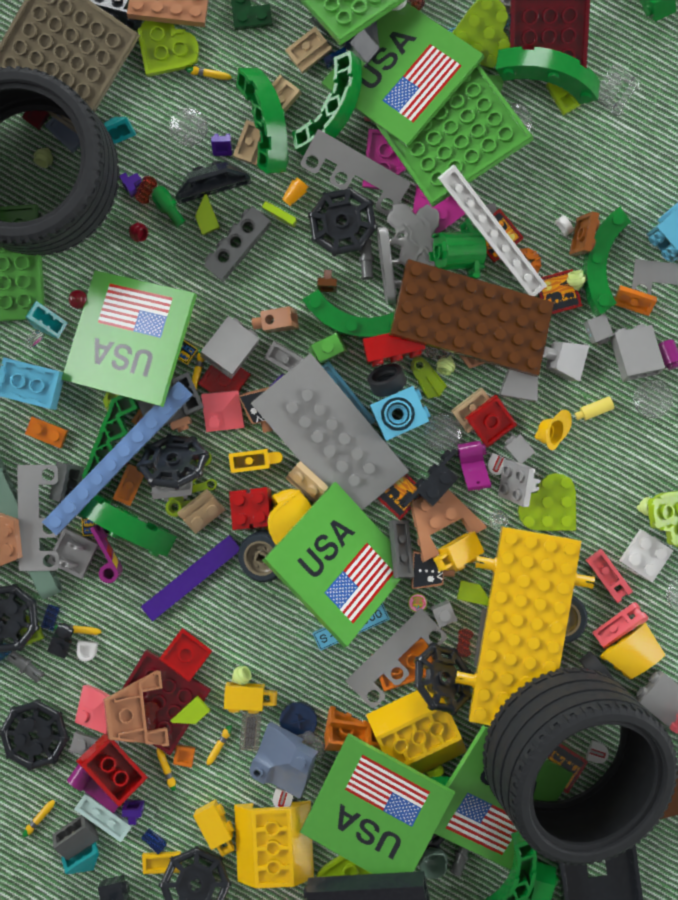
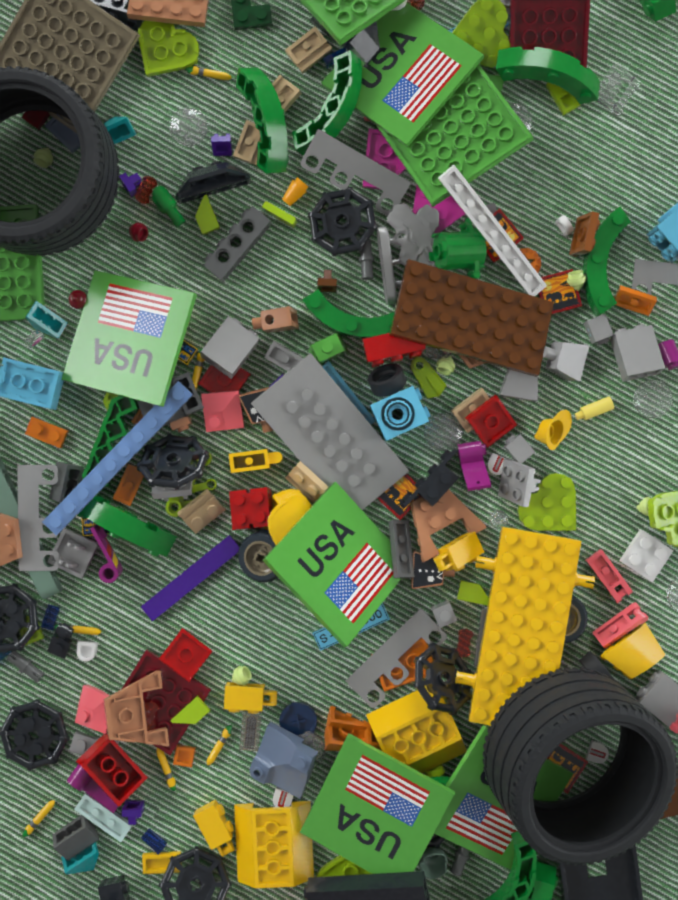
(417, 601): tile -> none

